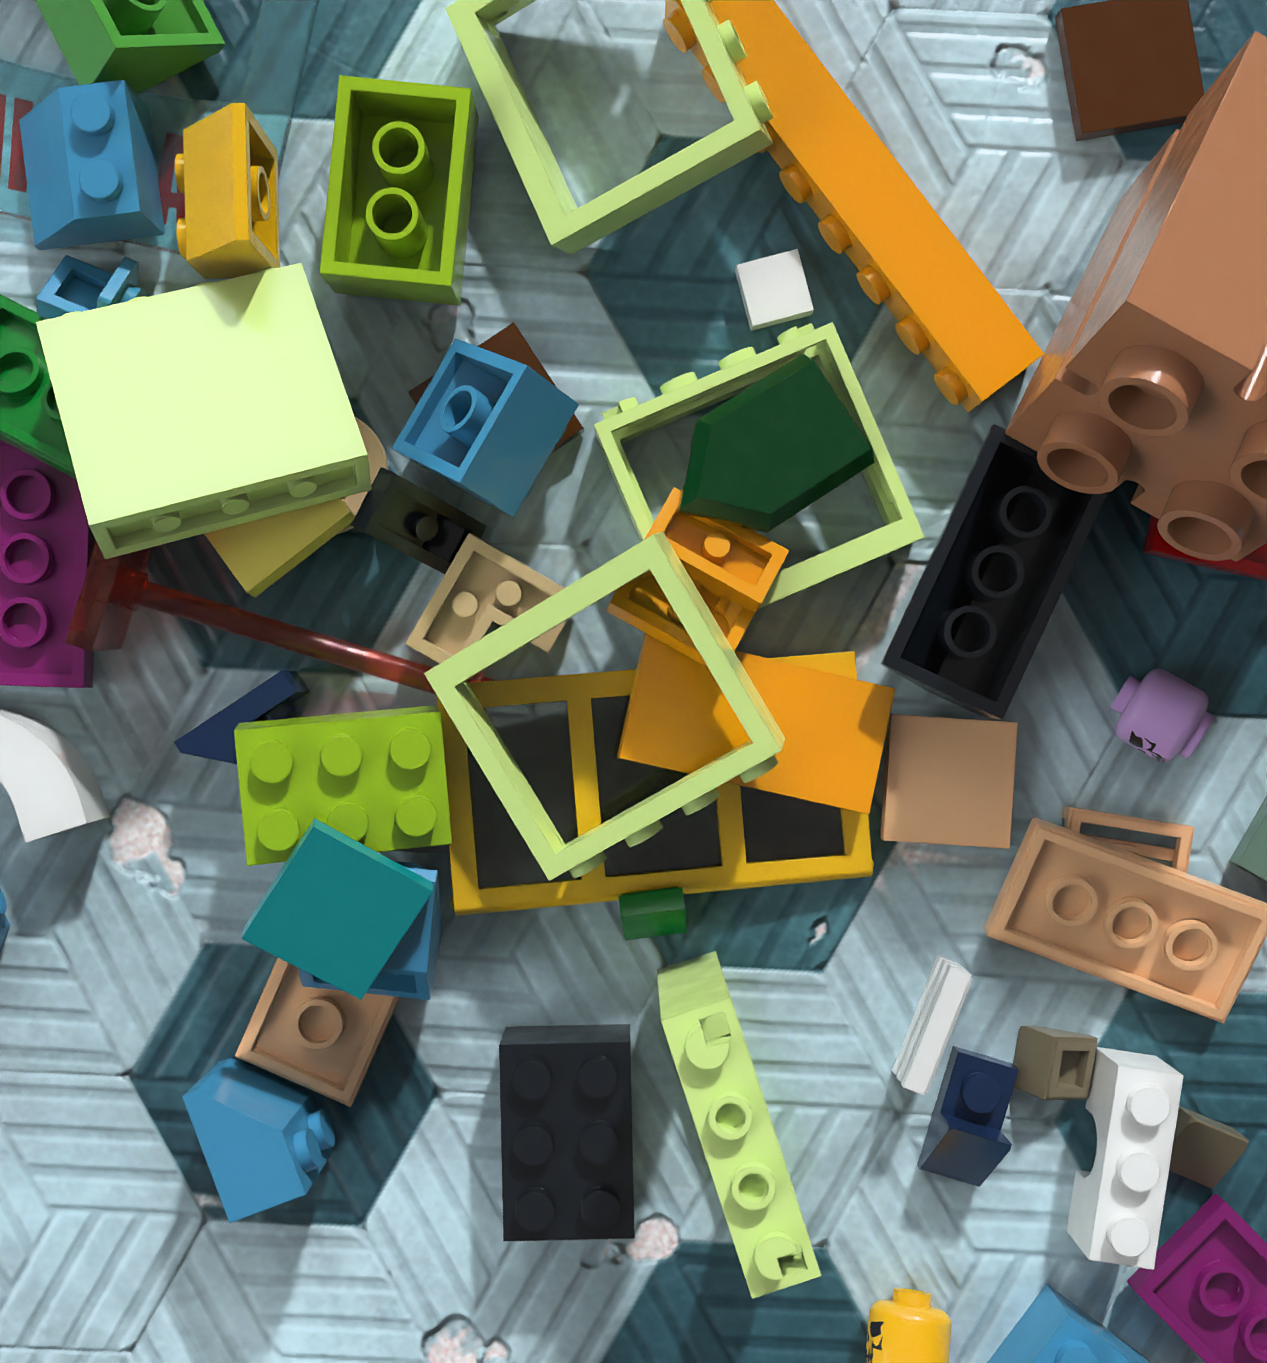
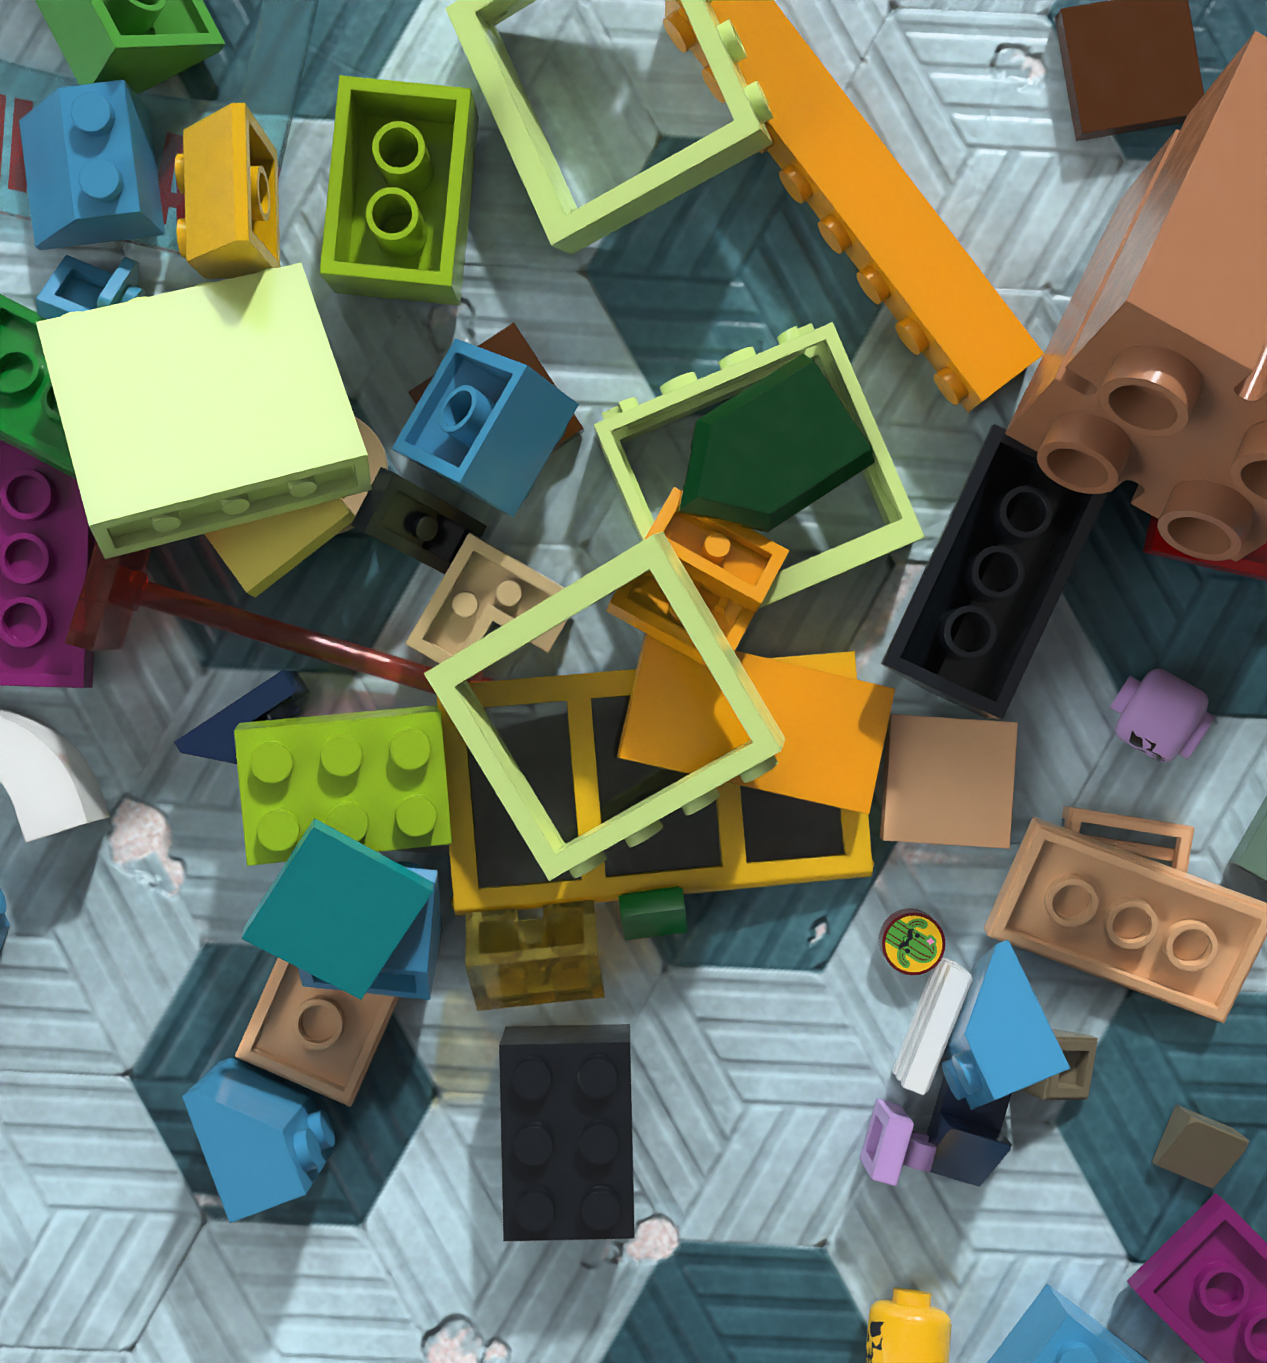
(534, 958): none -> clear yellow brick
(734, 1126): yellowish green window -> none
(774, 289): white tile -> none
(894, 1143): none -> lavender tile
(912, 941): none -> tile
(1000, 1034): none -> dark azure slope
(1122, 1199): white arch -> none

